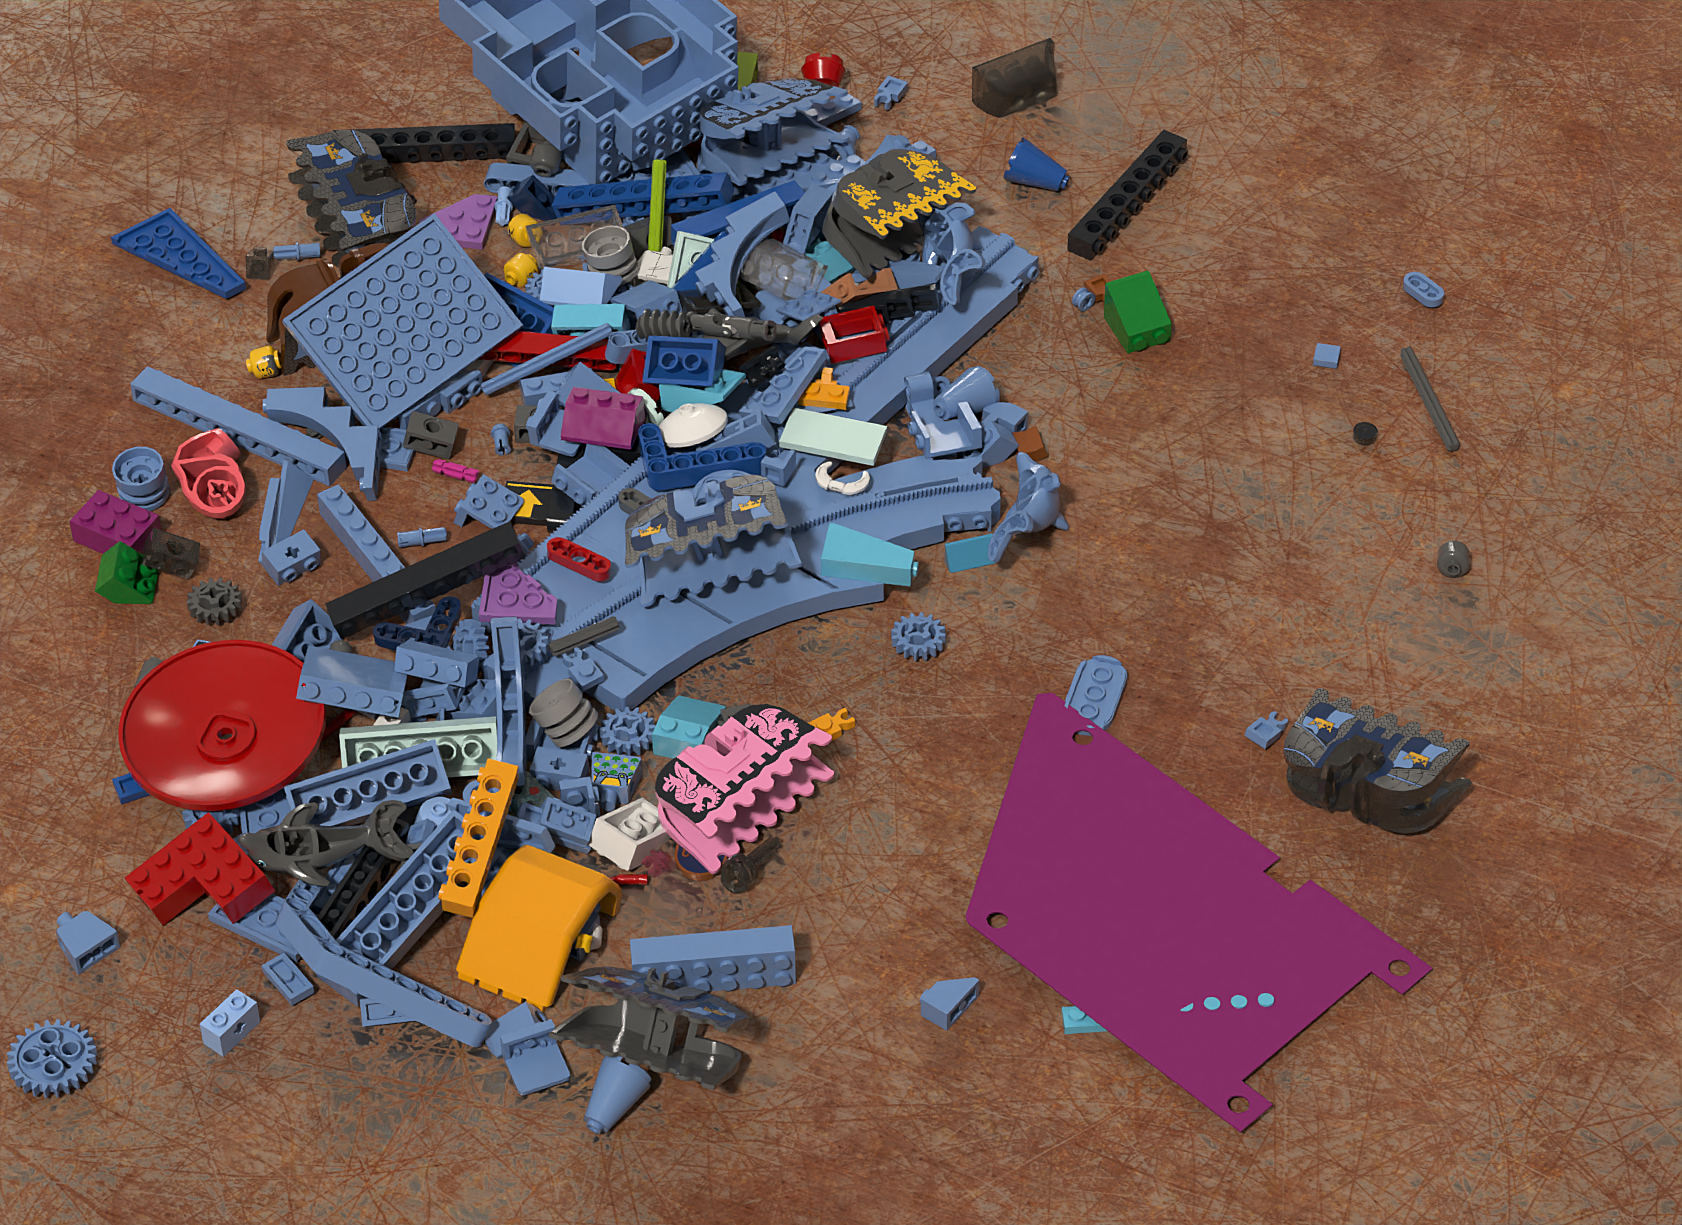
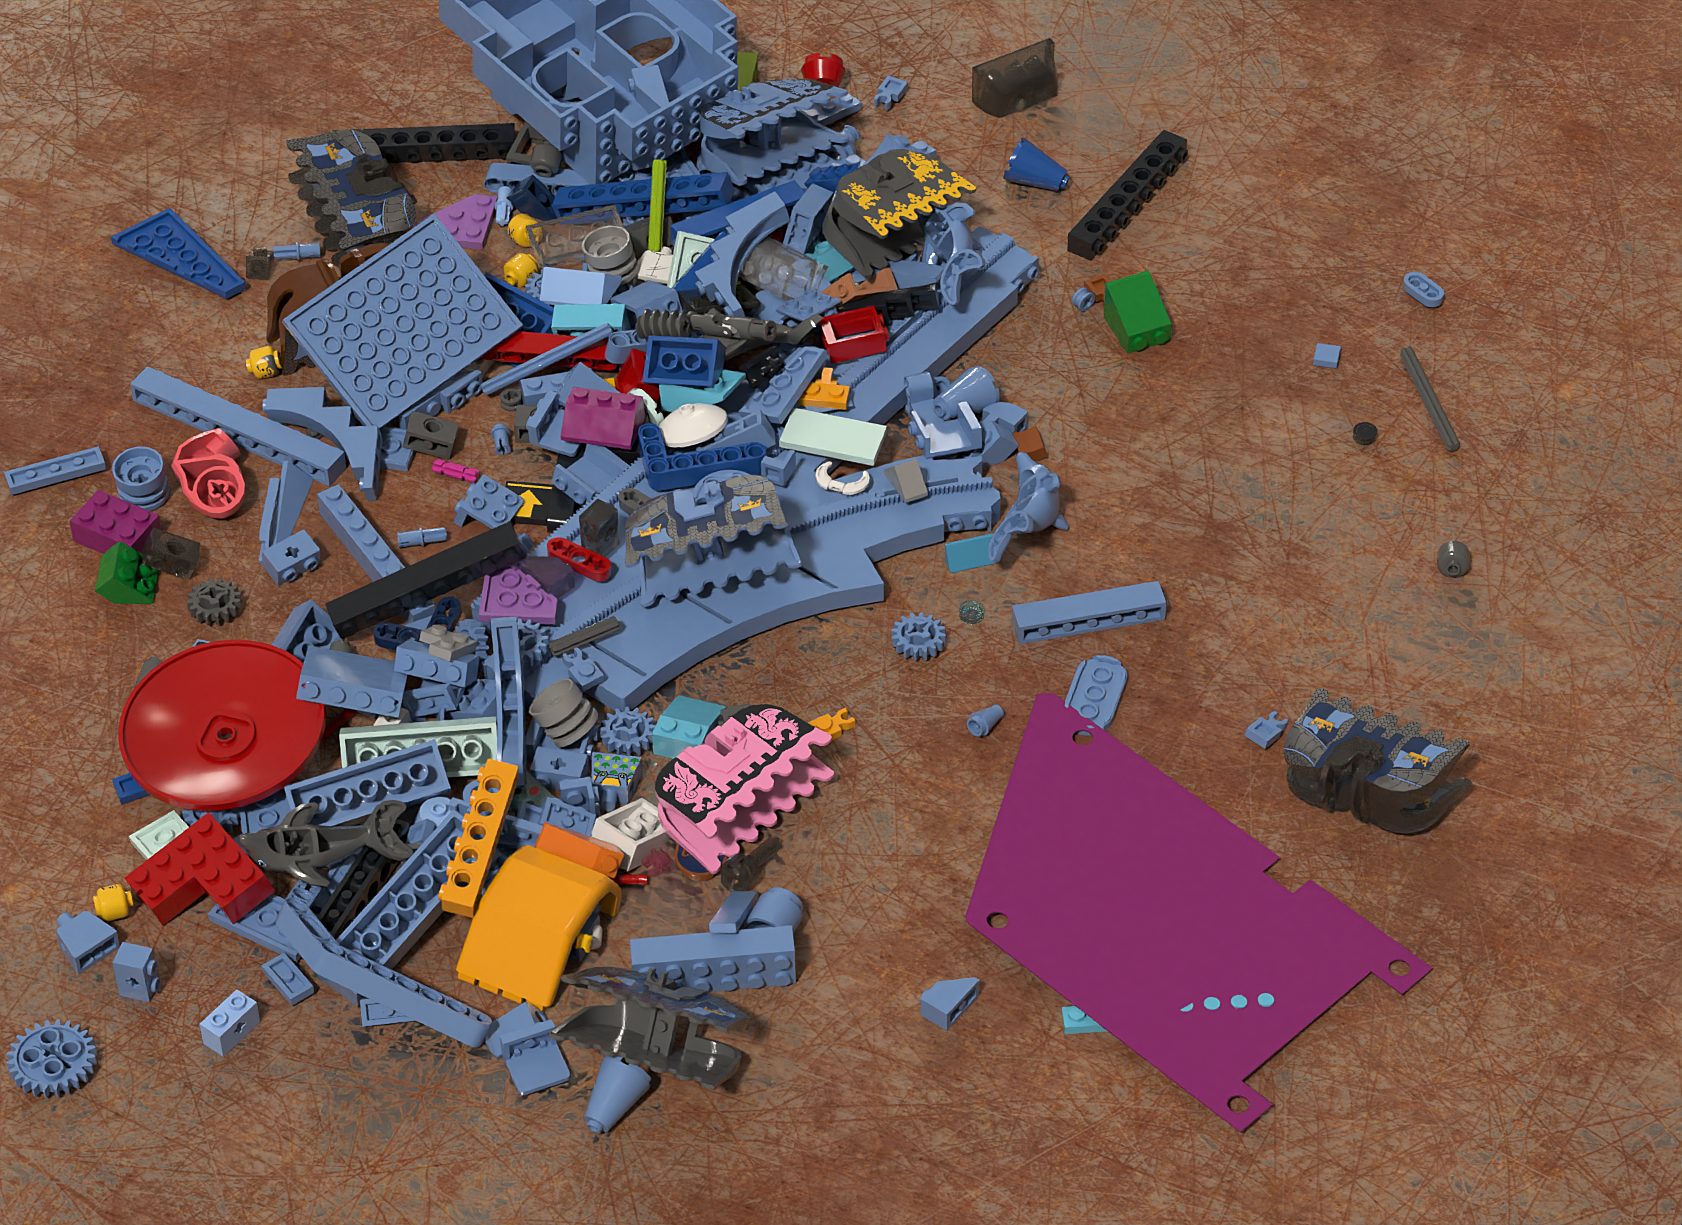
(54, 470): none -> medium blue plate
(112, 902): none -> yellow head
(136, 972): none -> medium blue brick
(158, 834): none -> light aqua plate
(446, 643): none -> light grey plate
(510, 393): none -> dark grey bush
(550, 572): none -> clear purple slope
(580, 849): none -> orange slope
(599, 528): none -> clear smoke brick
(648, 87): none -> medium blue slope
(733, 912): none -> medium blue tile
(775, 909): none -> medium blue piece
(829, 176): none -> blue slope
(866, 558): medium azure slope -> none
(907, 480): none -> light grey slope
(971, 612): none -> clear light blue tile
(983, 721): none -> medium blue cone
(1088, 612): none -> medium blue brick

